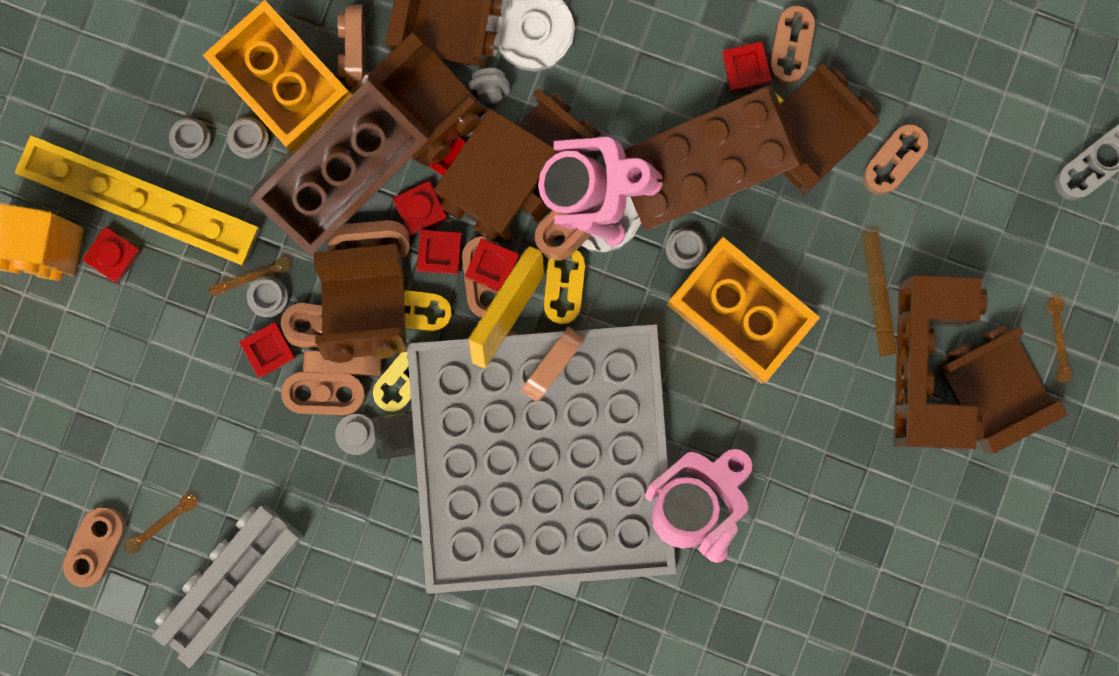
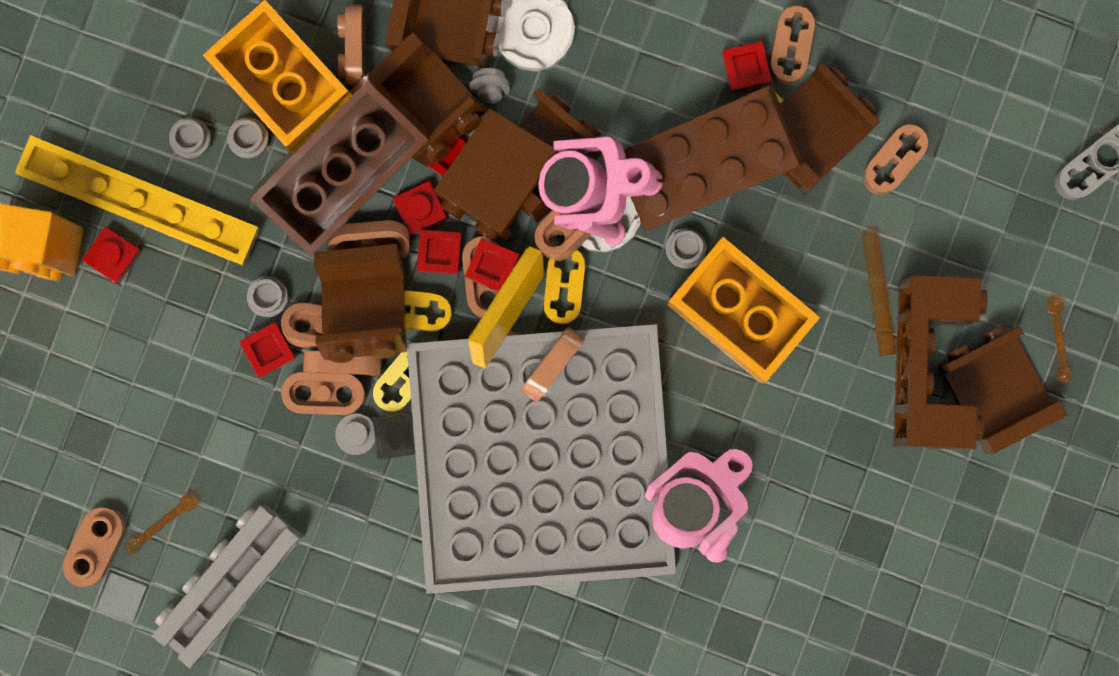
(281, 265): clear orange hinge -> none

